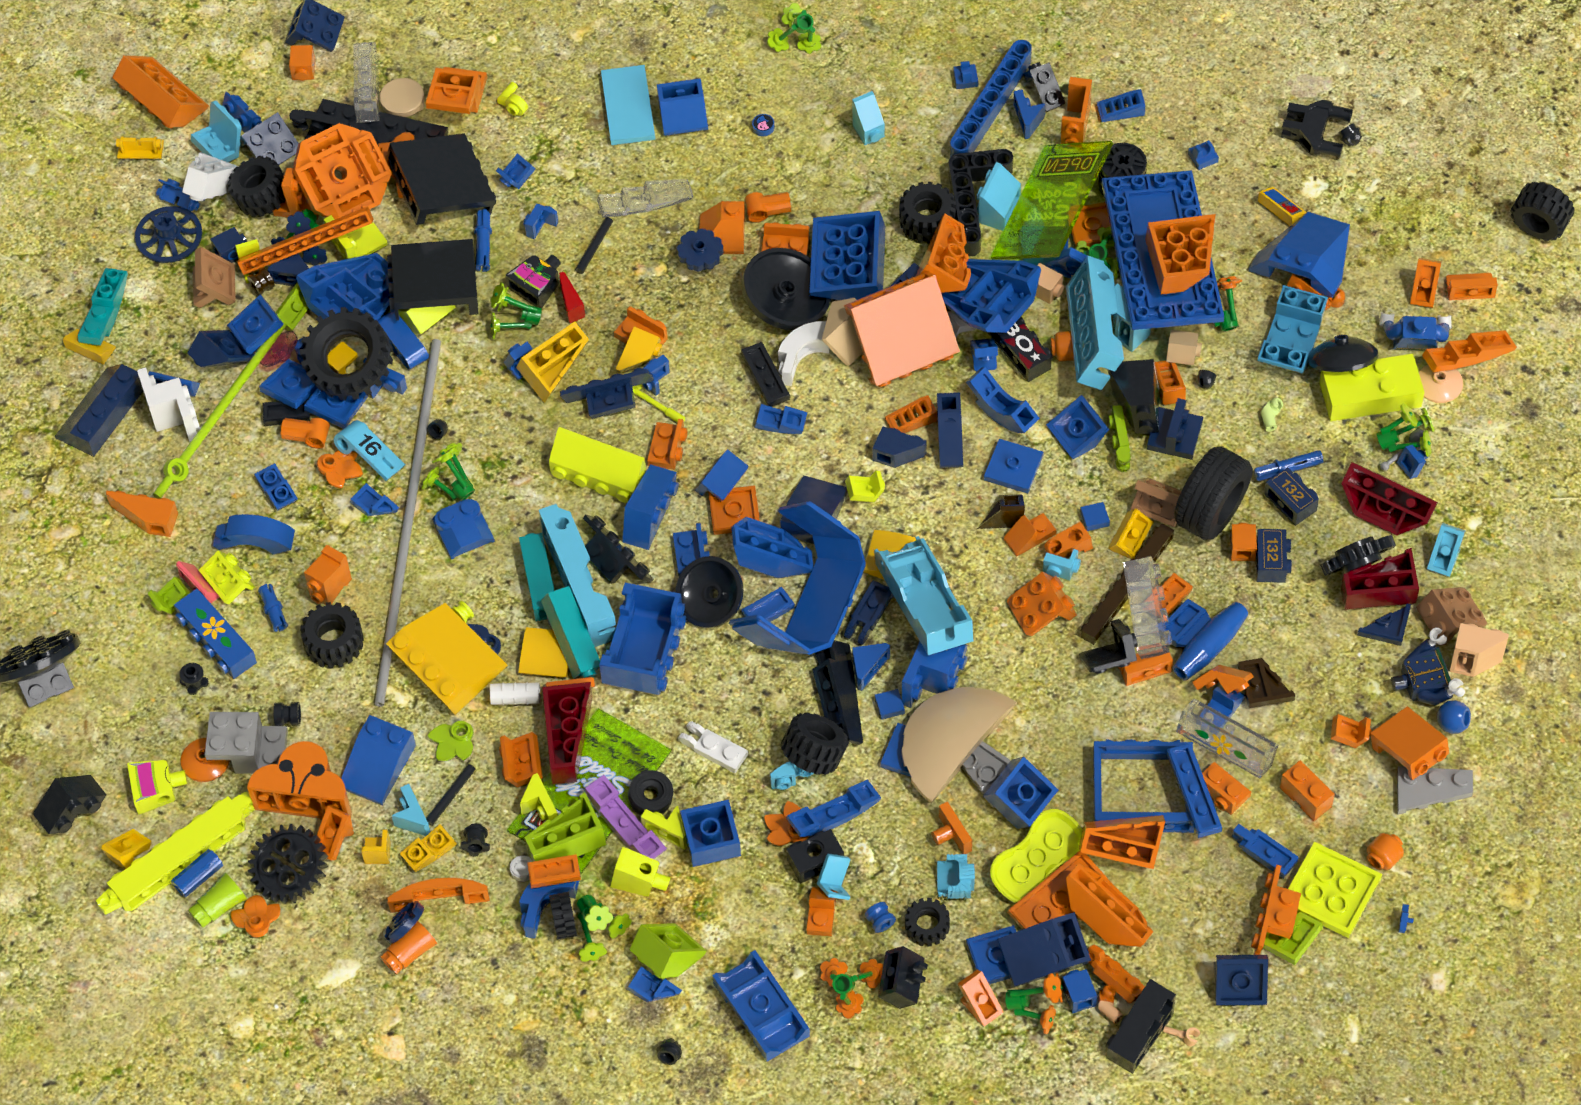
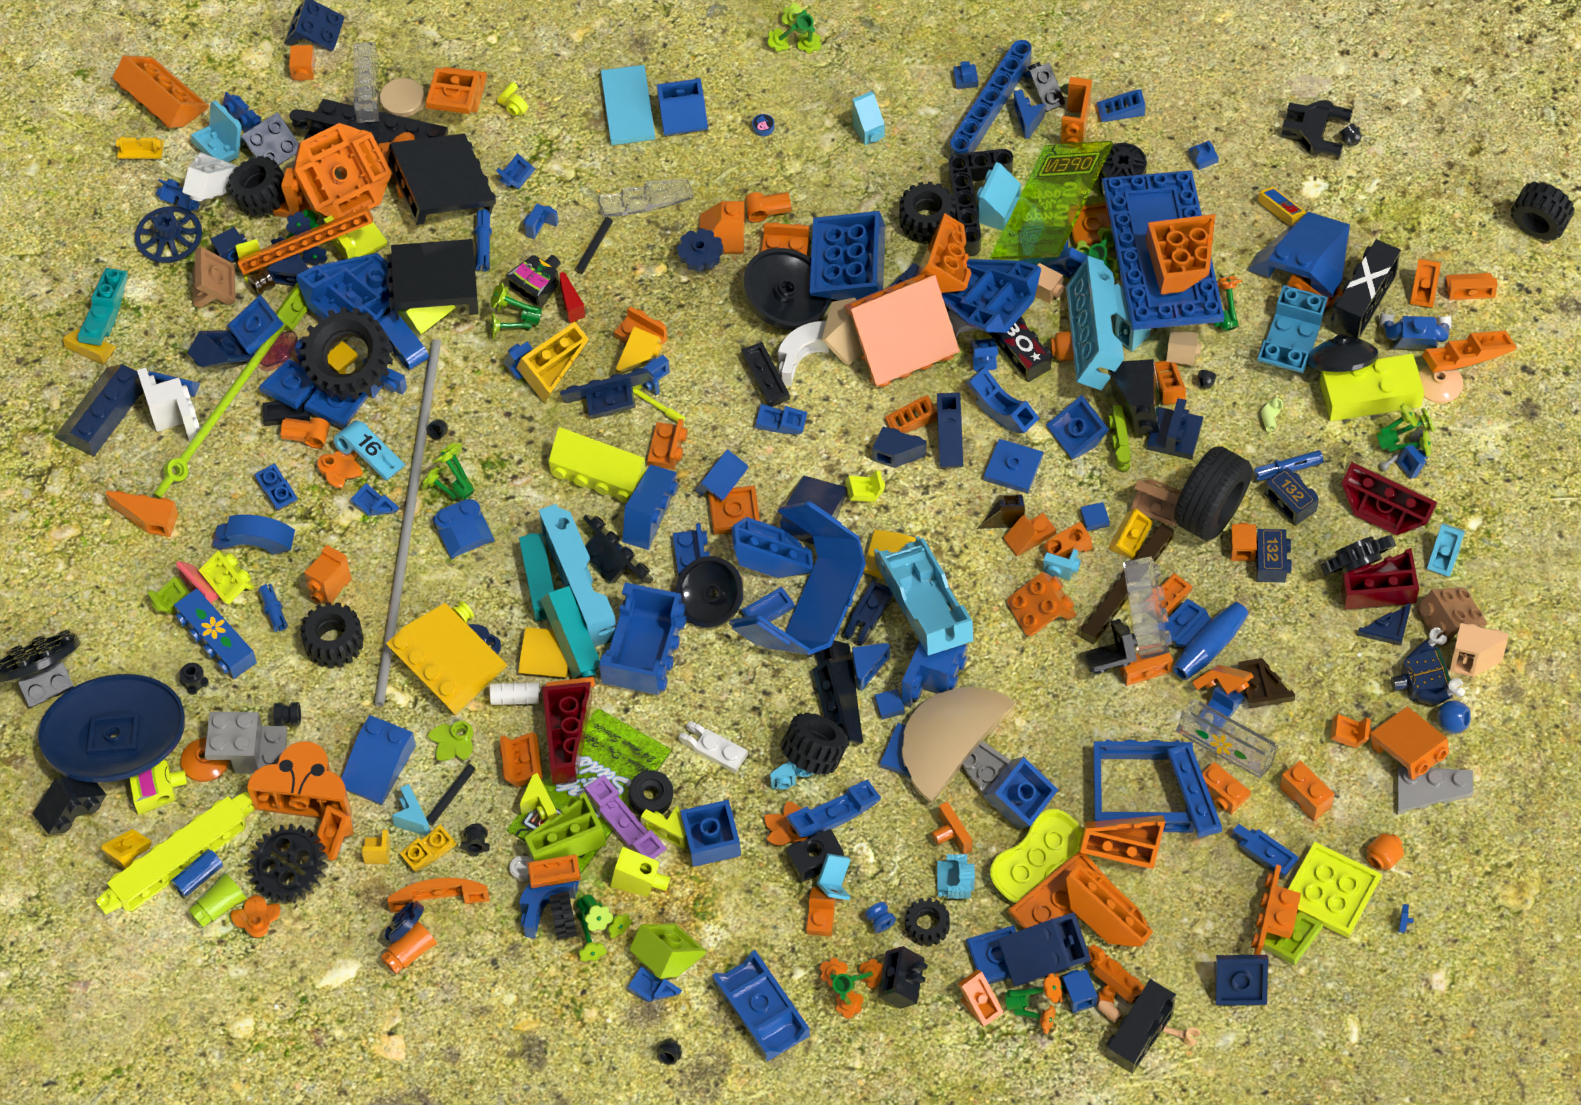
(82, 720): none -> dark blue dish
(1365, 290): none -> black brick

